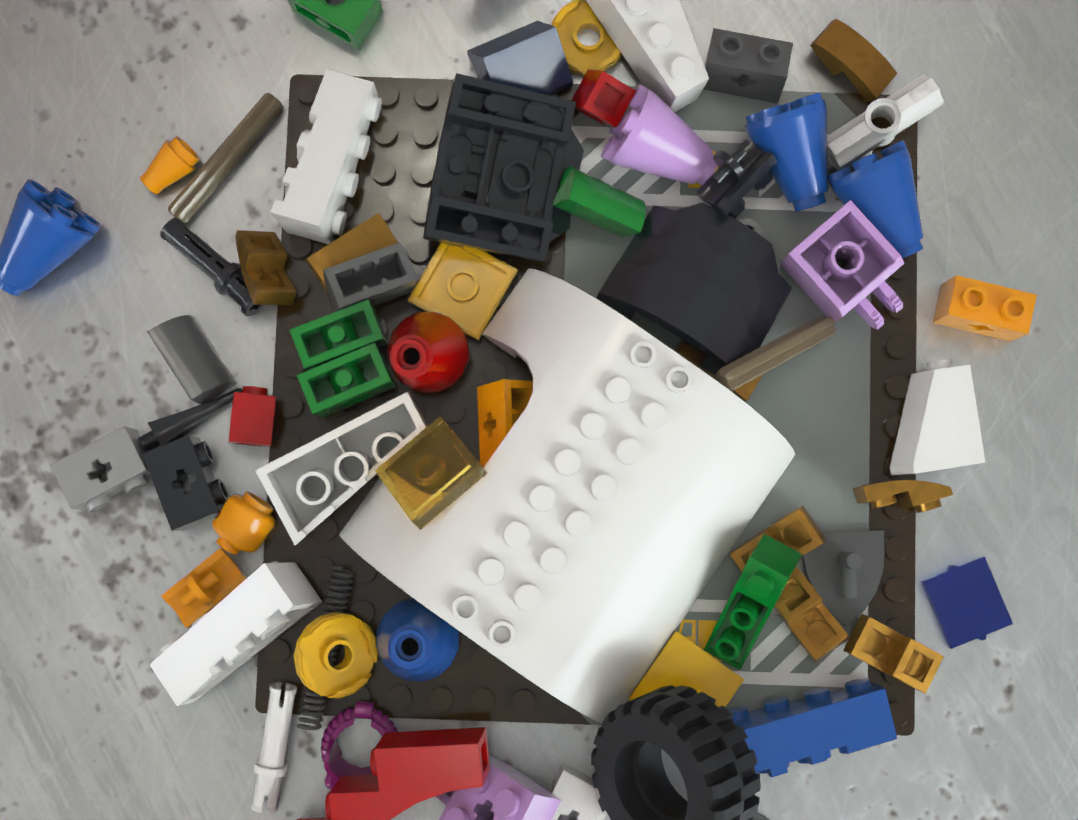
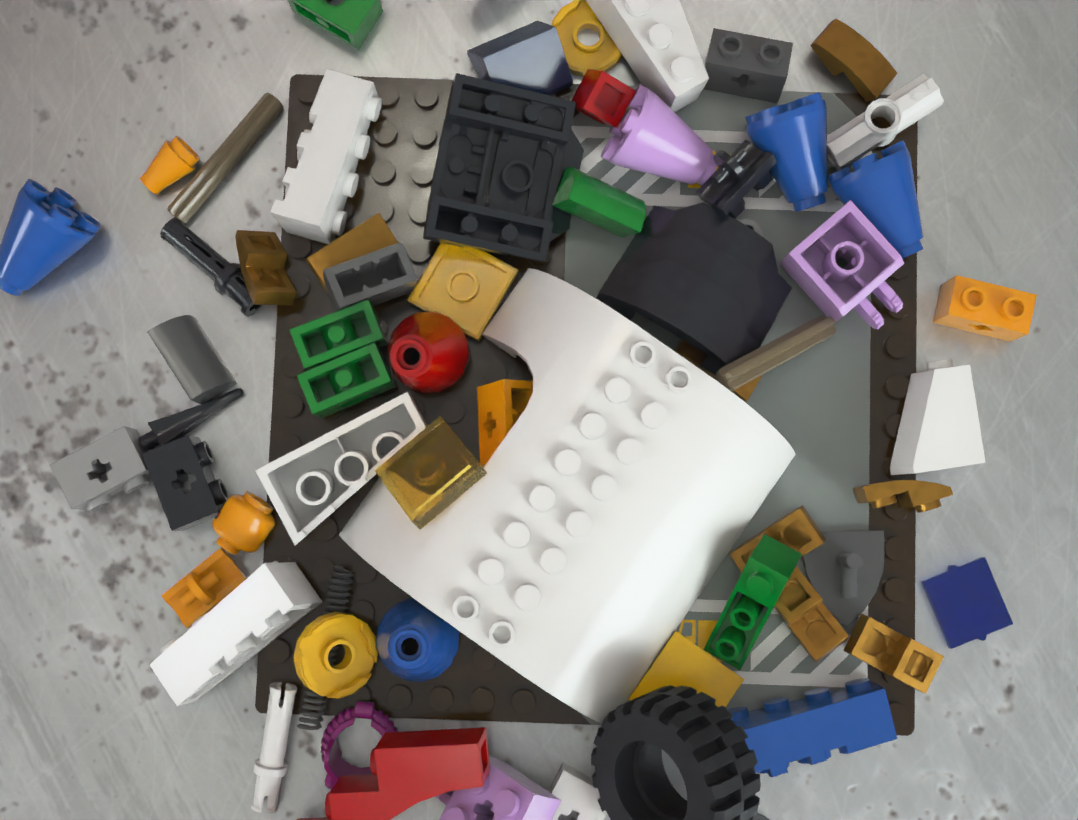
(252, 417): red brick -> none

